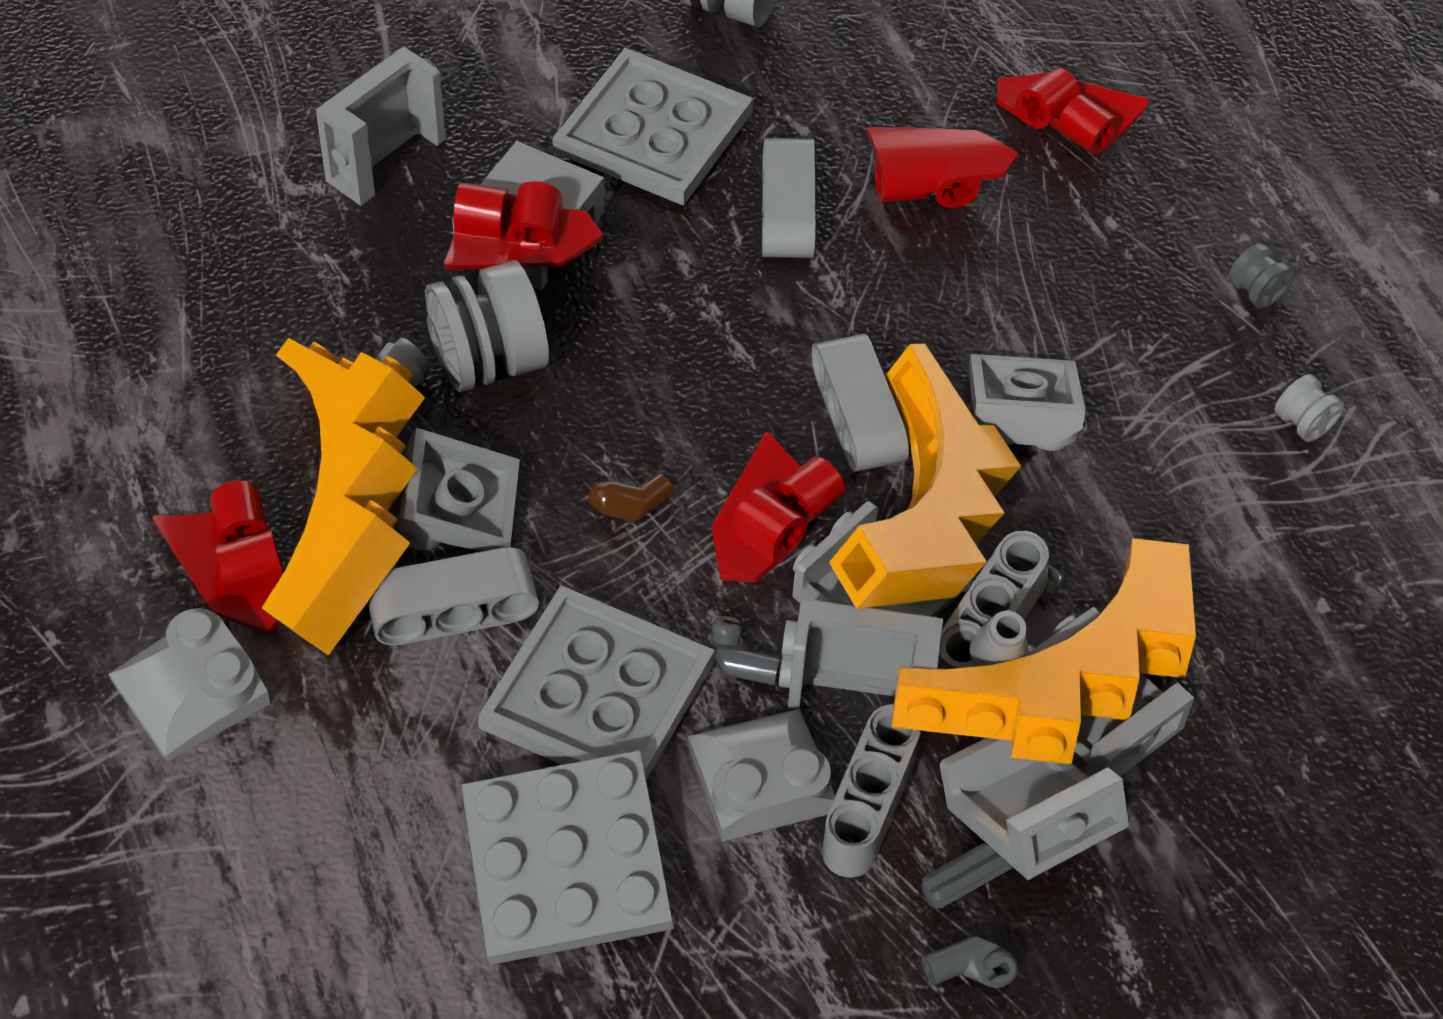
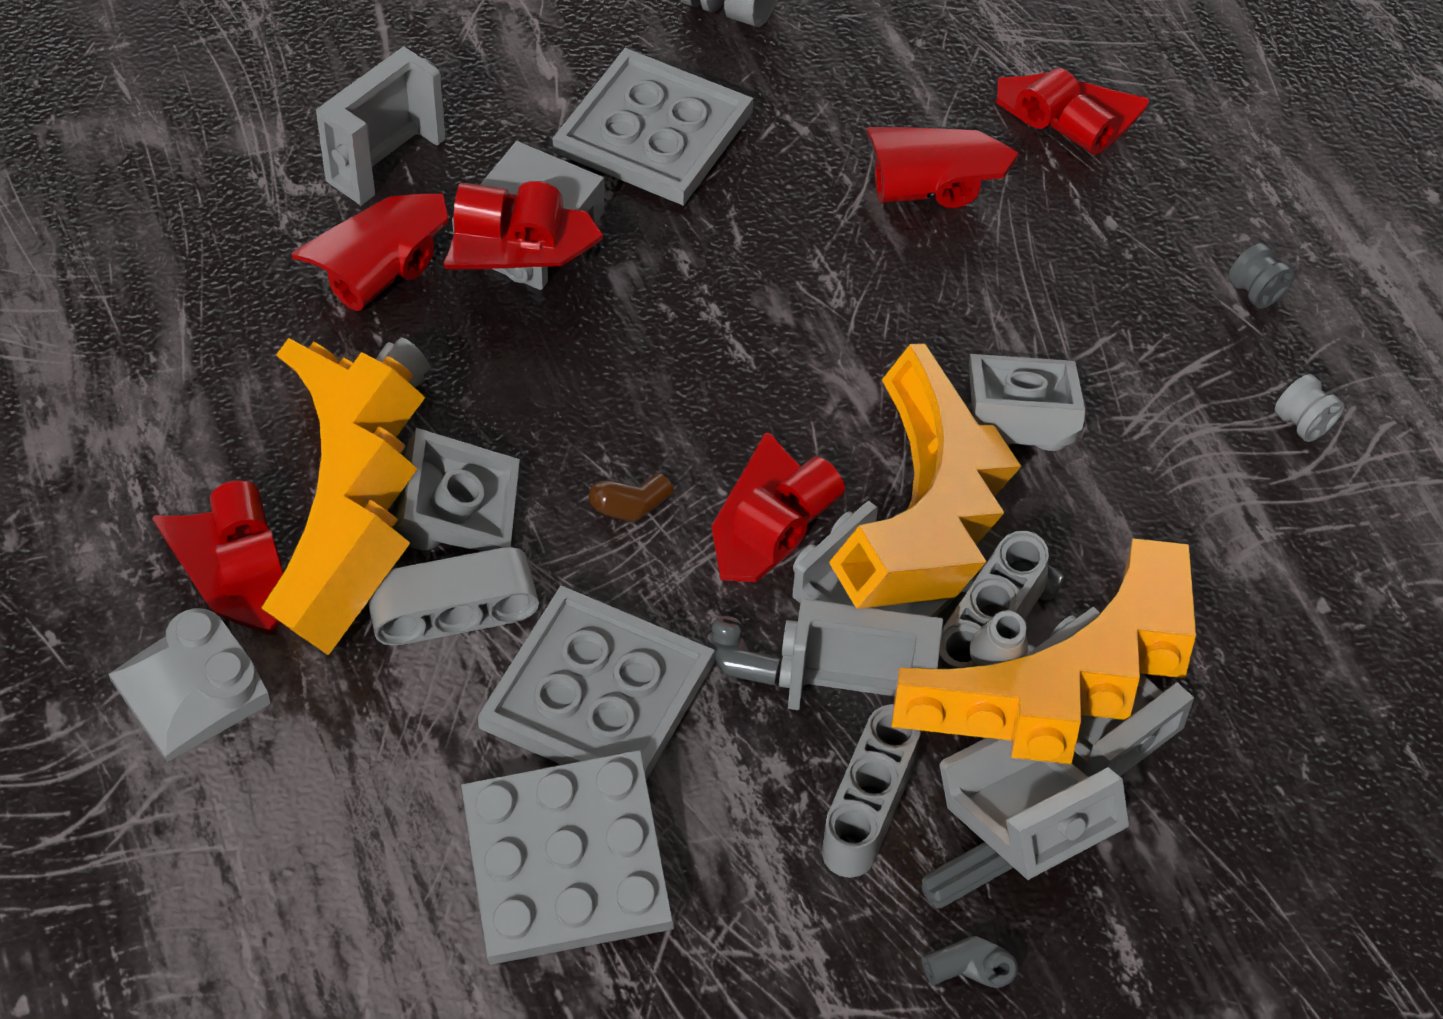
(377, 245): none -> red panel
(497, 322): light grey wheel -> none
(762, 774): light grey slope -> none
(788, 198): light grey beam -> none
(859, 402): light grey beam -> none

